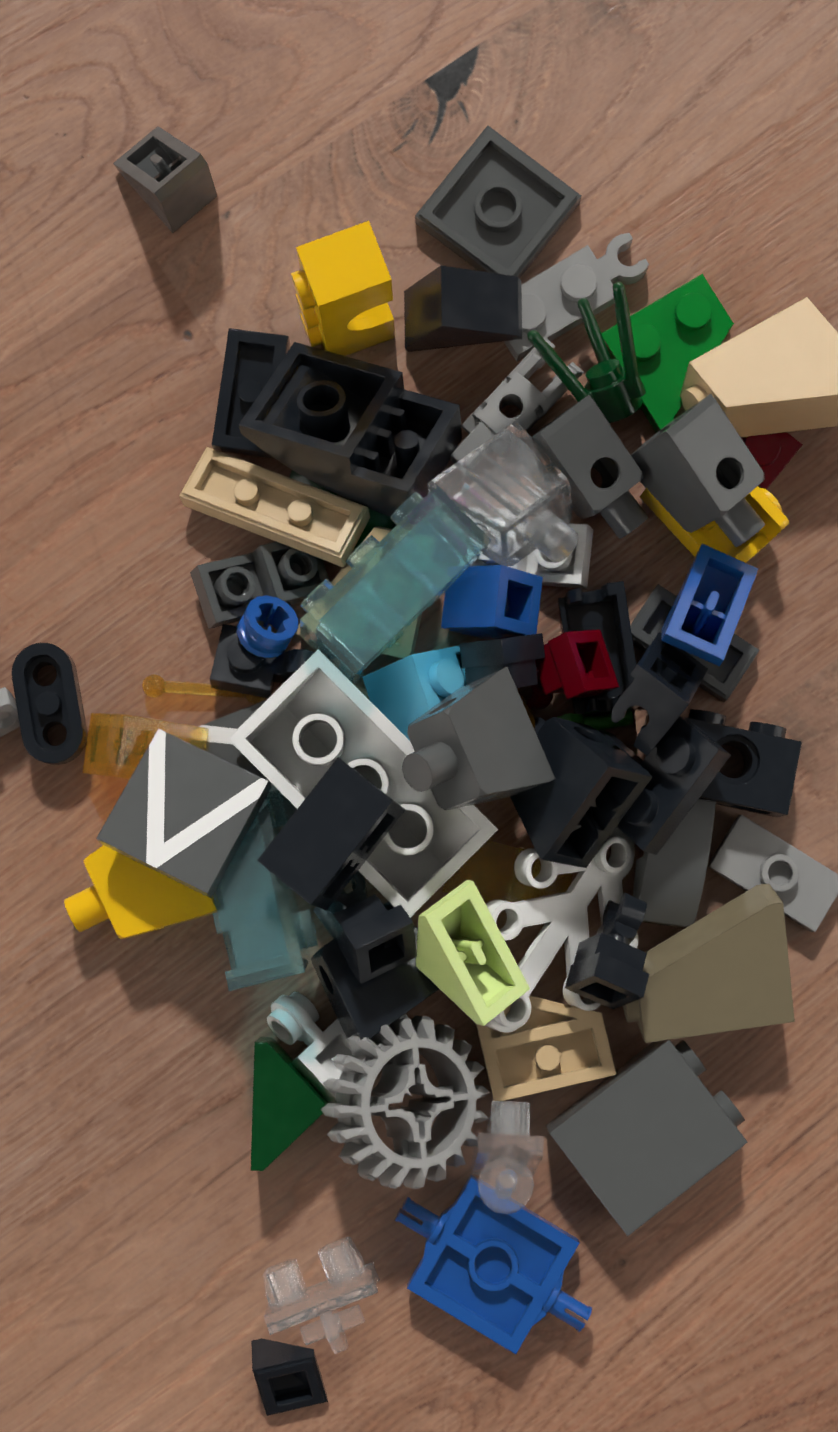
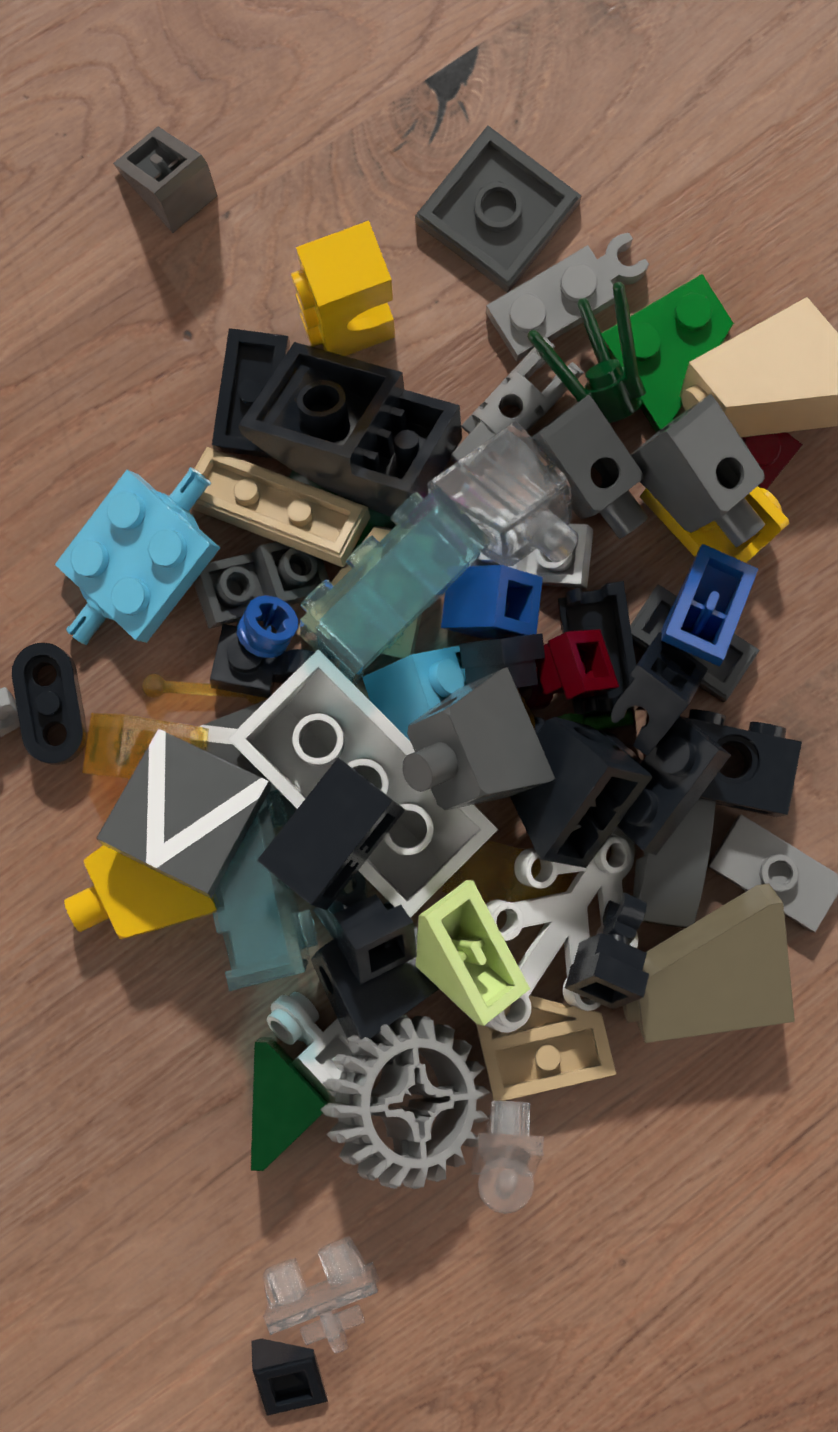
(137, 556): none -> medium azure plate
(462, 309): black slope -> none
(493, 1267): blue plate -> none
(648, 1132): dark grey brick -> none

